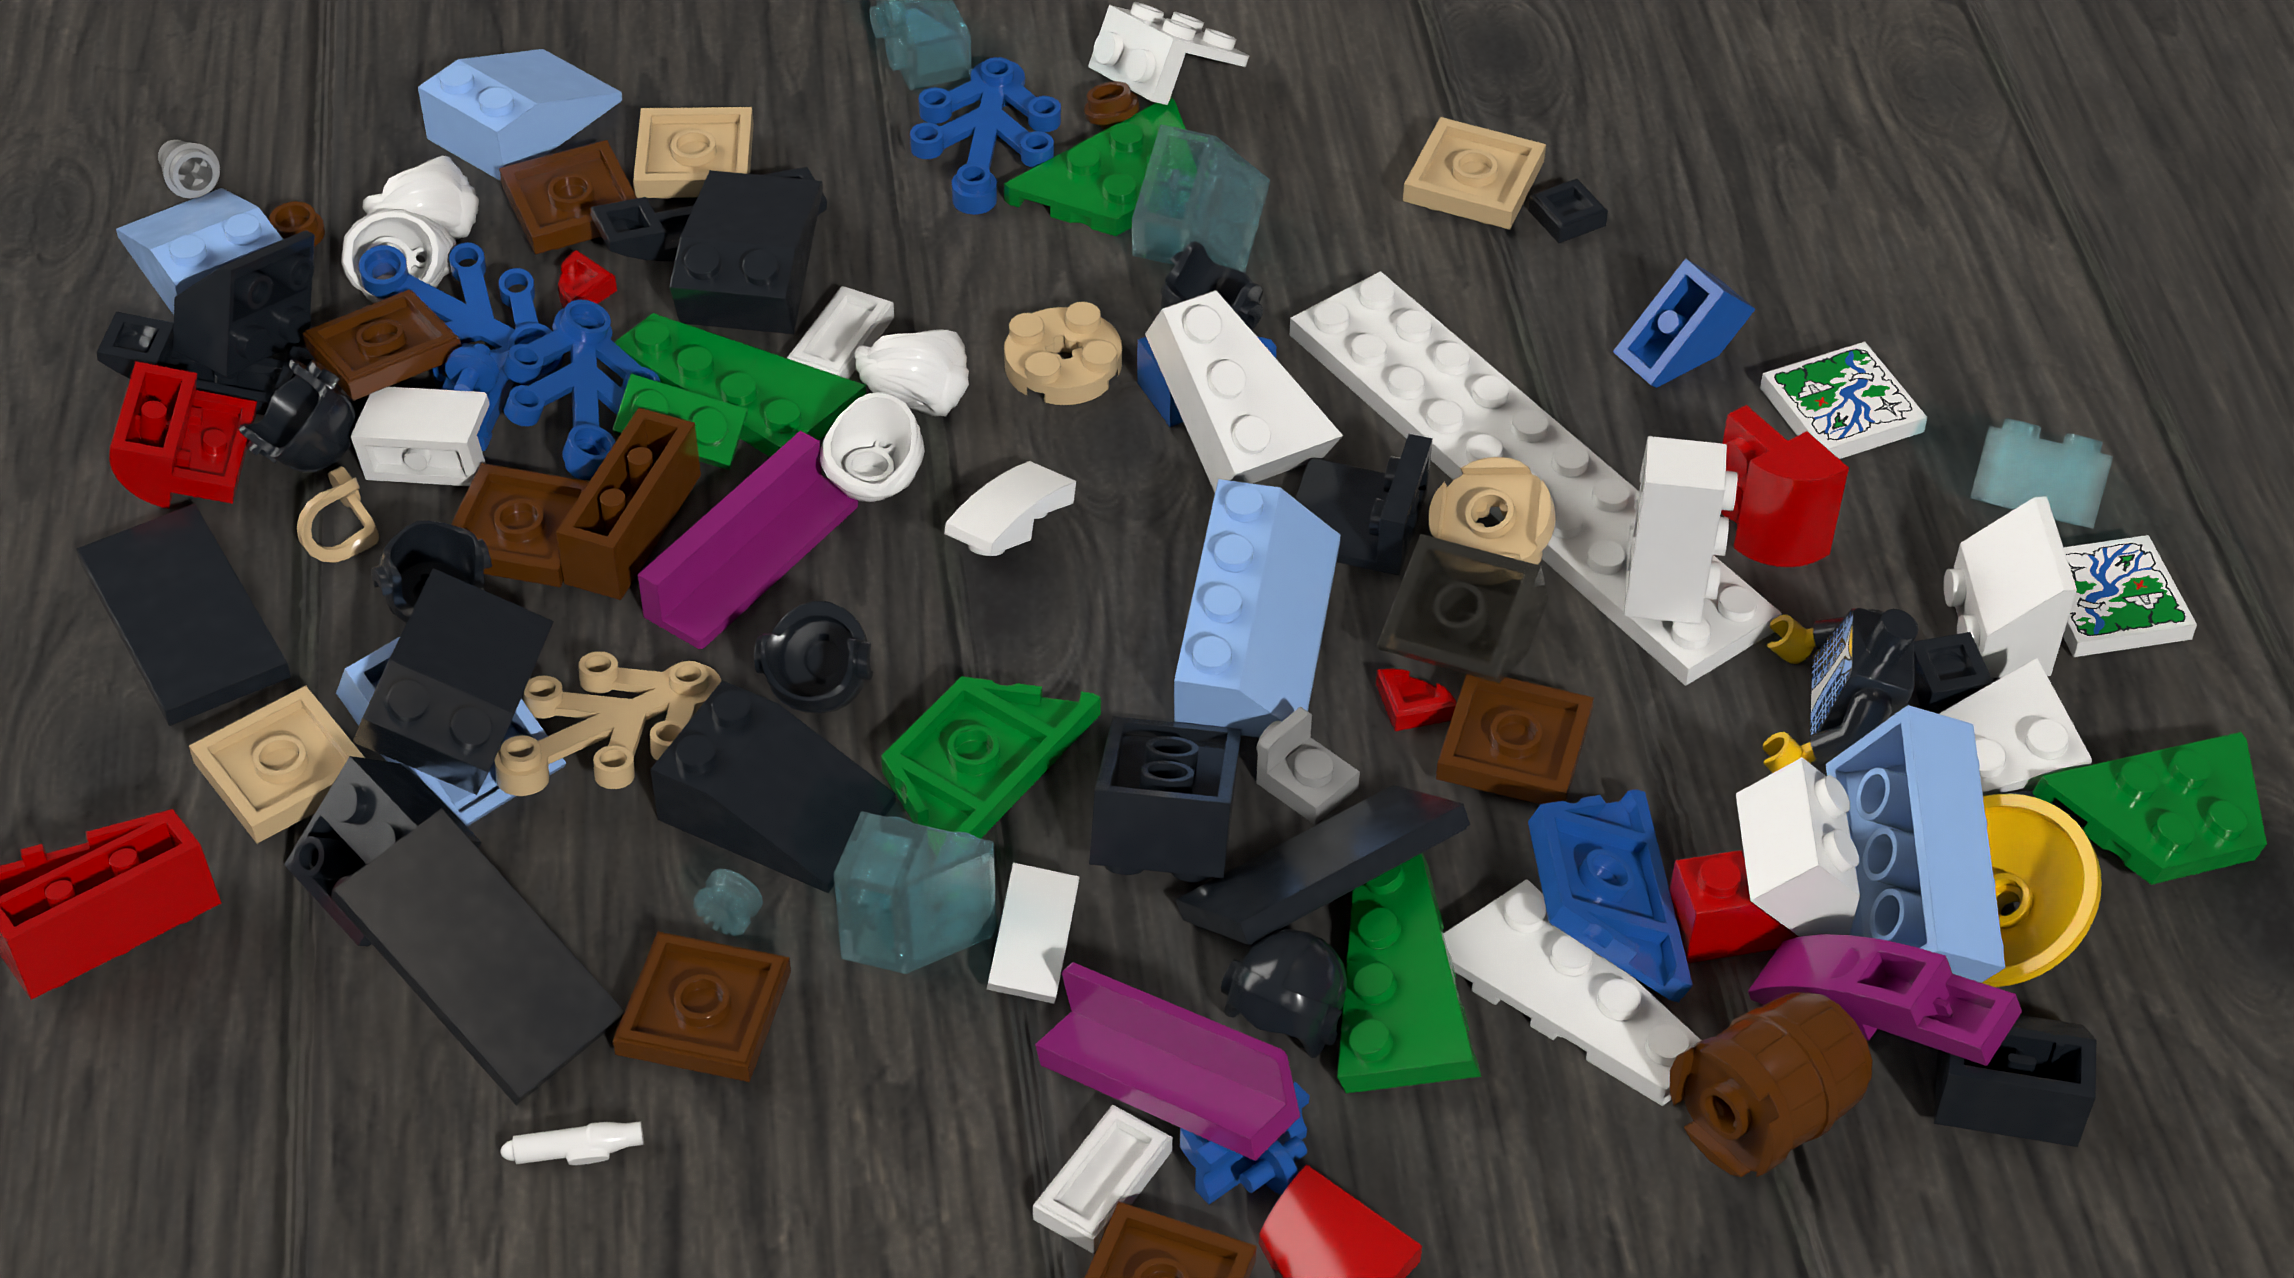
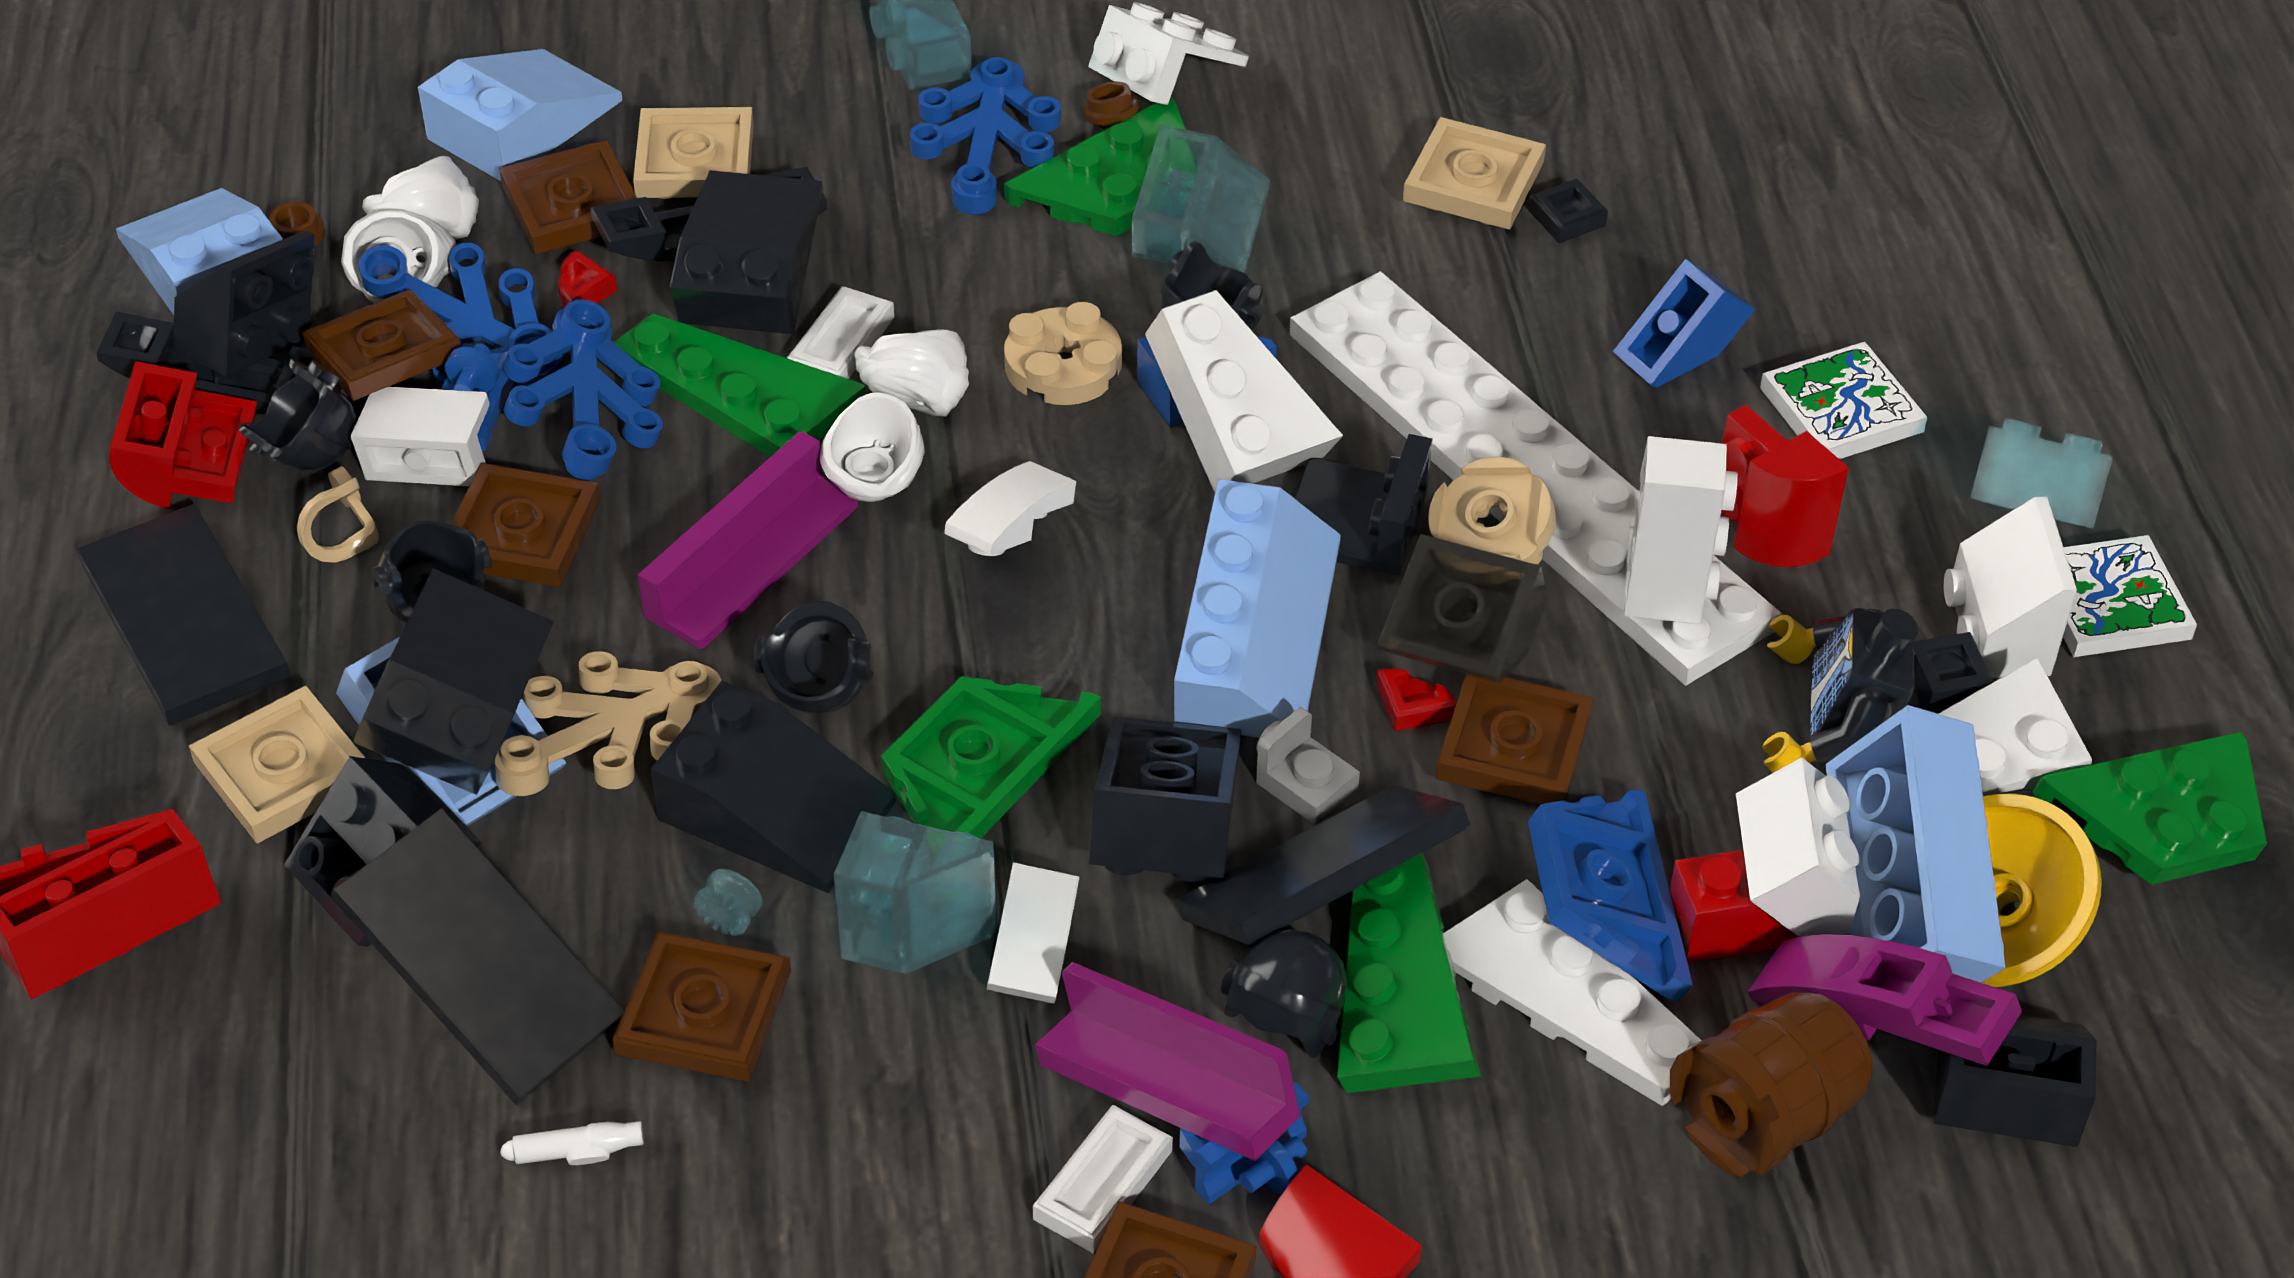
(188, 168): light grey cone -> none
(628, 503): reddish brown brick -> none
(716, 422): green plate -> none

